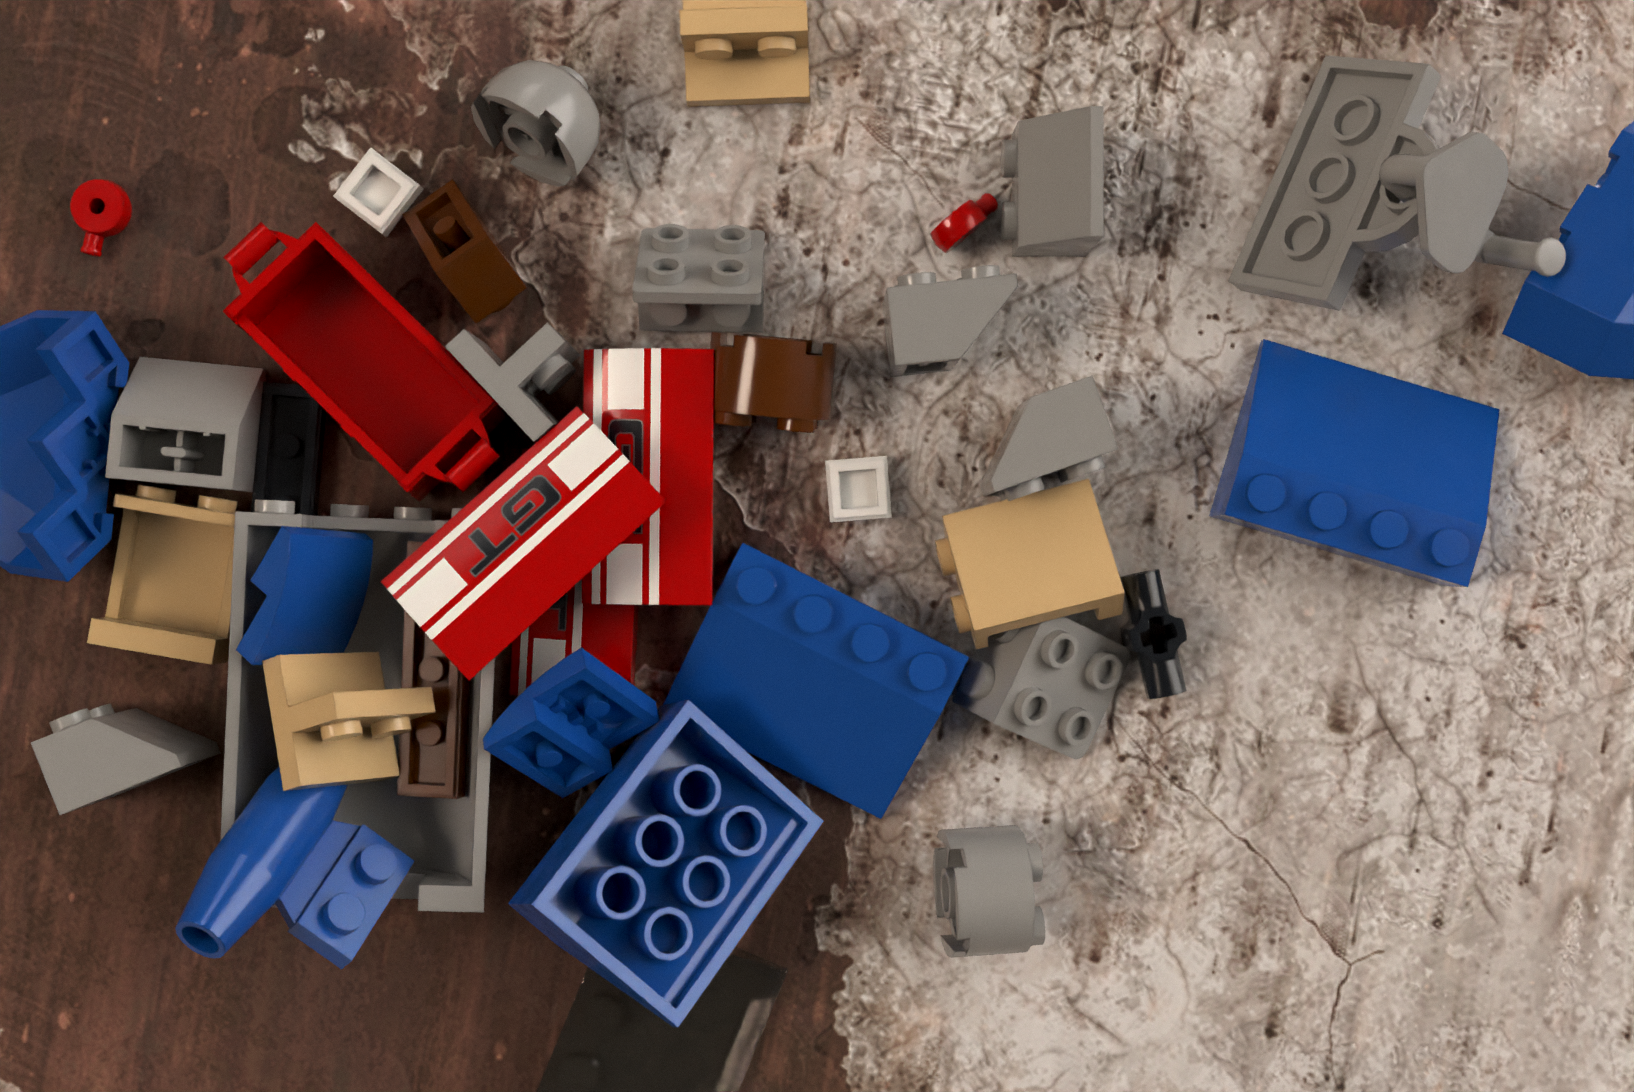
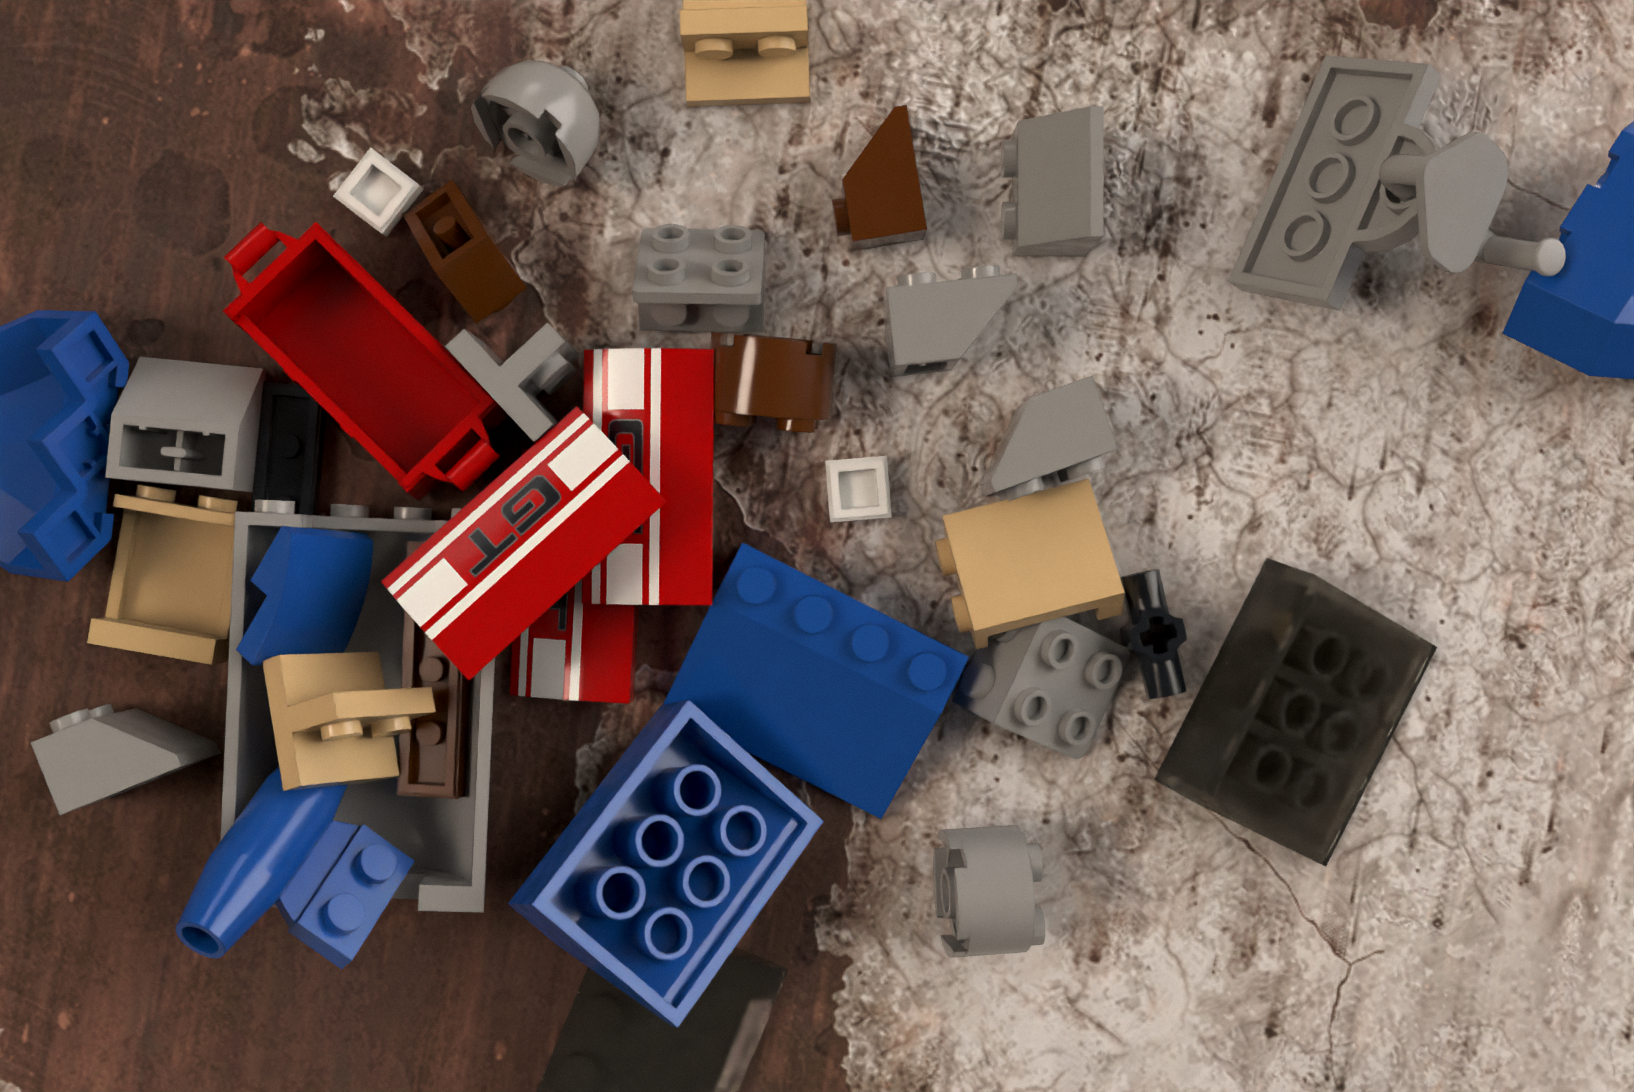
(98, 225): red piece -> none
(569, 722): blue slope -> none
(882, 190): none -> reddish brown slope
(963, 222): red piece -> none
(1296, 711): none -> clear smoke slope
(1360, 465): blue slope -> none

